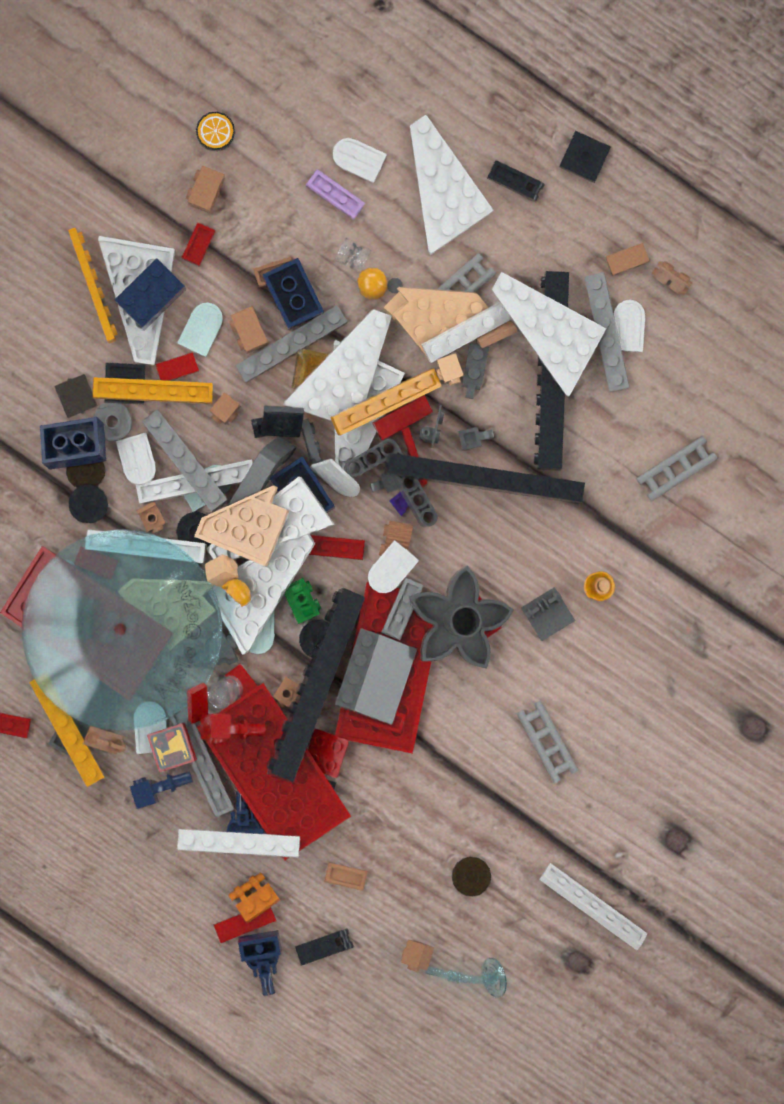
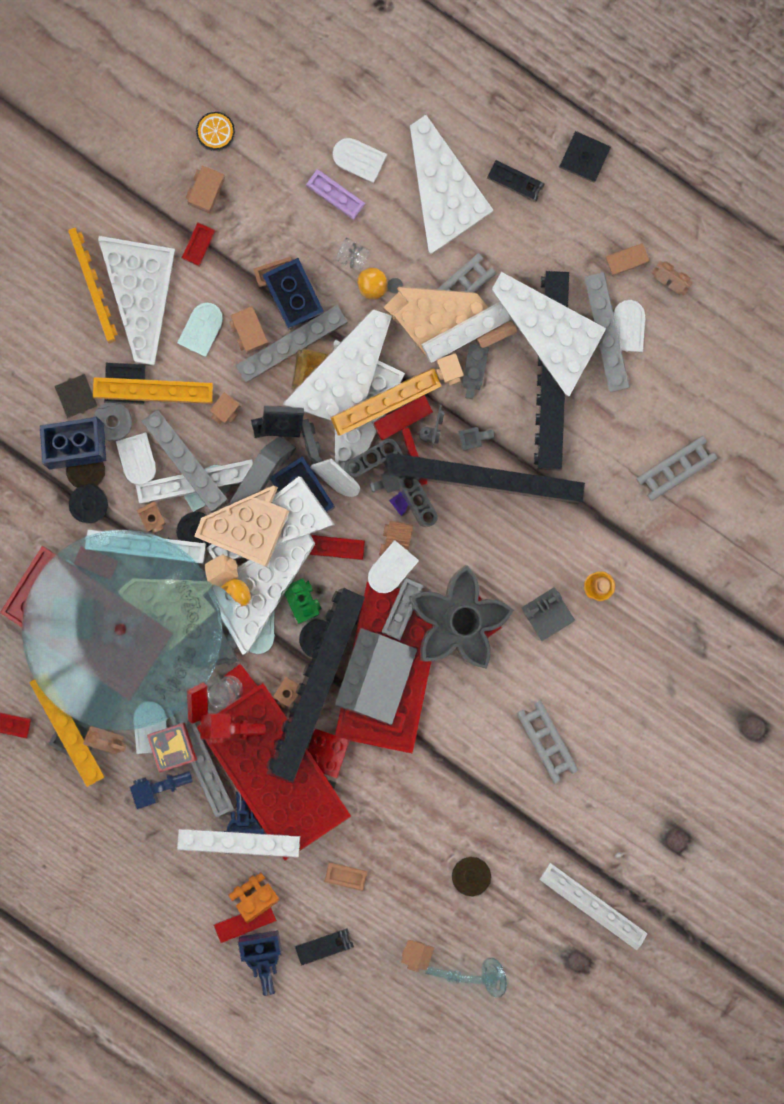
(150, 294): dark blue brick -> none
(177, 367): red tile -> none

